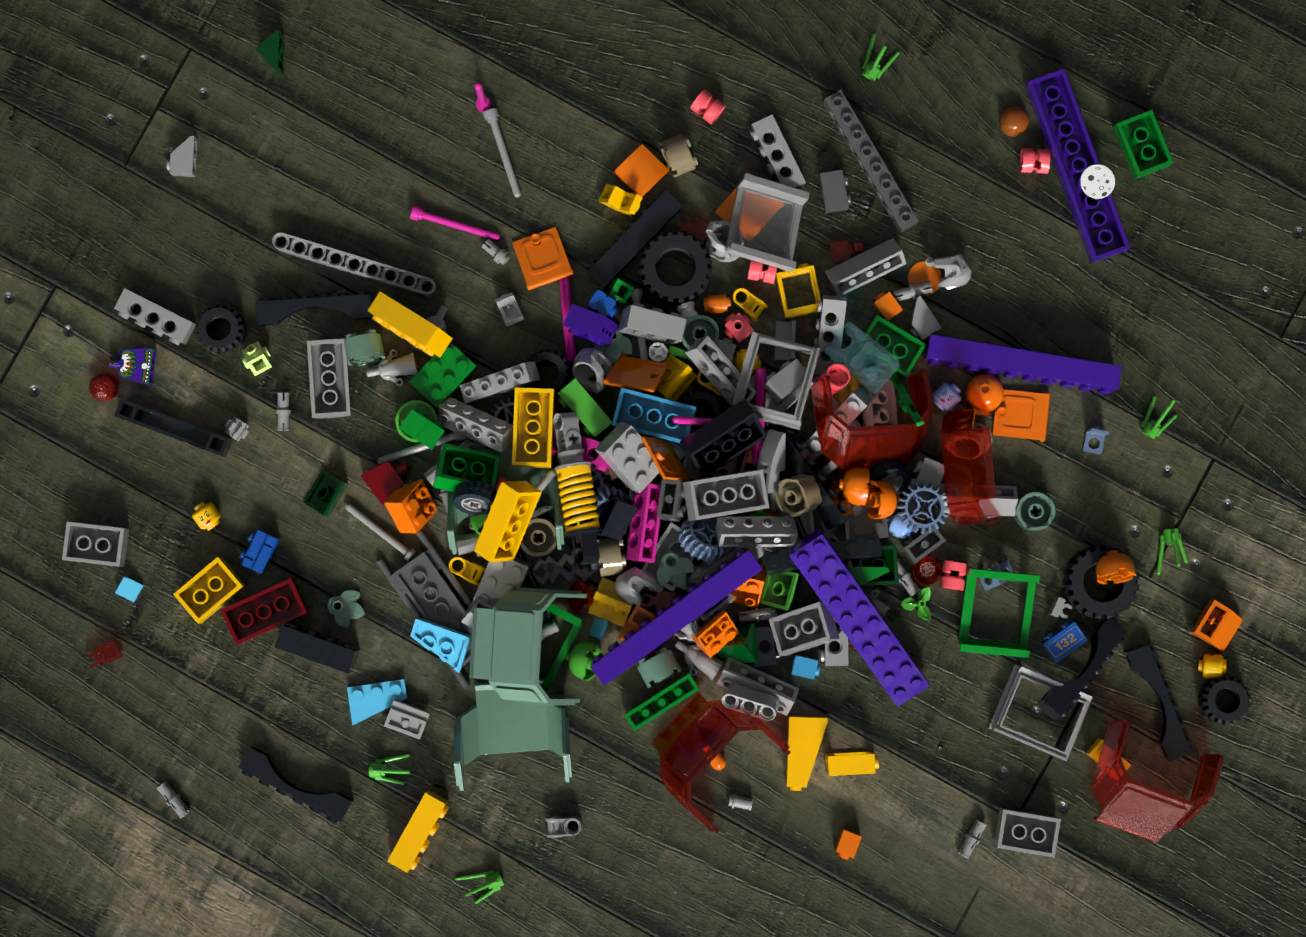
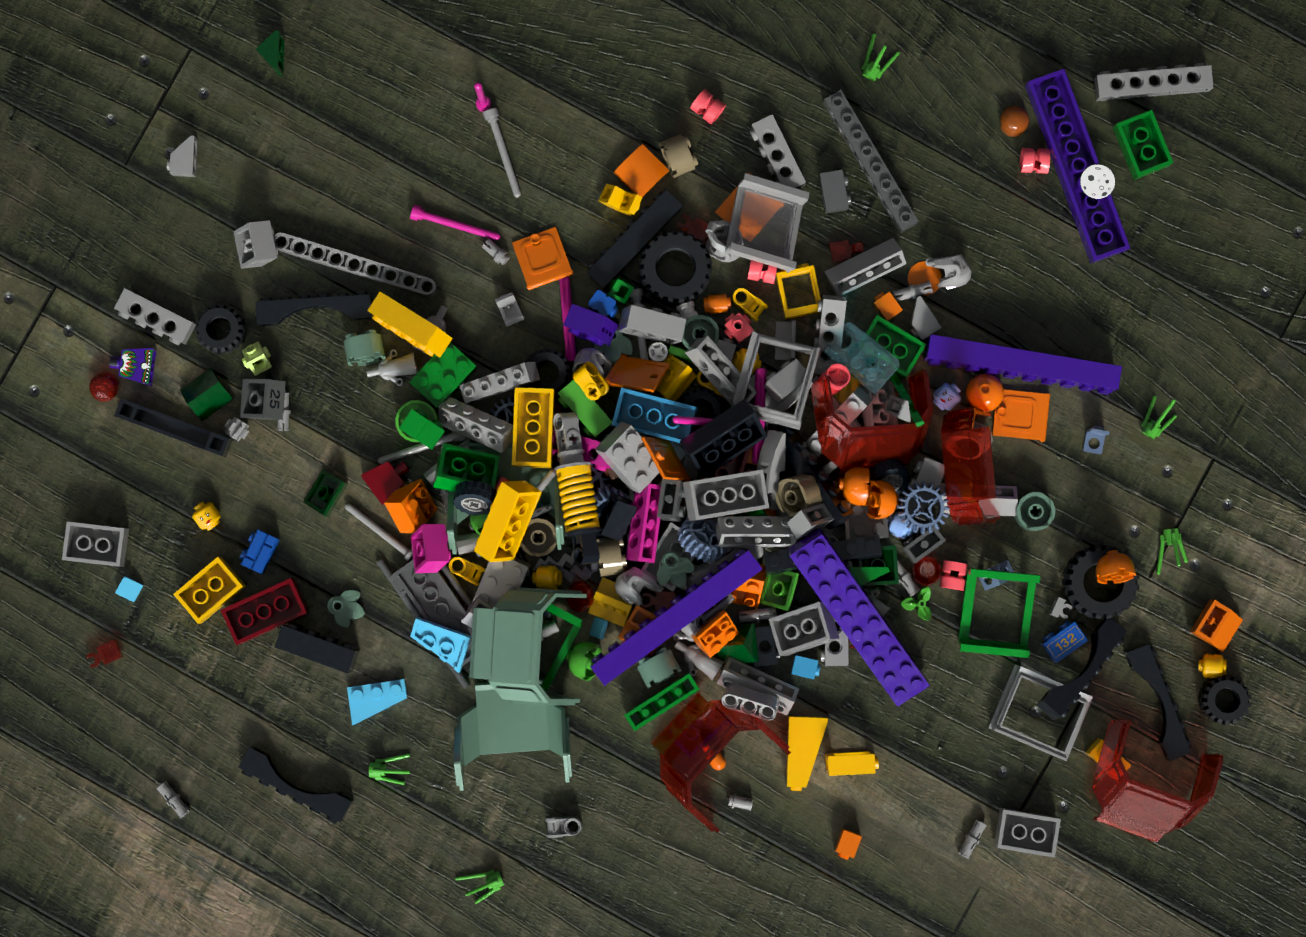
(206, 394): none -> dark green slope
(255, 244): none -> light grey brick
(262, 399): none -> dark grey brick
(328, 378): light grey brick -> none
(406, 719): light grey plate -> none
(417, 831): yellow brick -> none
(430, 548): none -> dark pink brick
(547, 577): none -> yellow head
(589, 381): none -> yellow piece
(809, 520): none -> light grey brick
(898, 408): none -> light grey slope
(1105, 91): none -> light grey brick

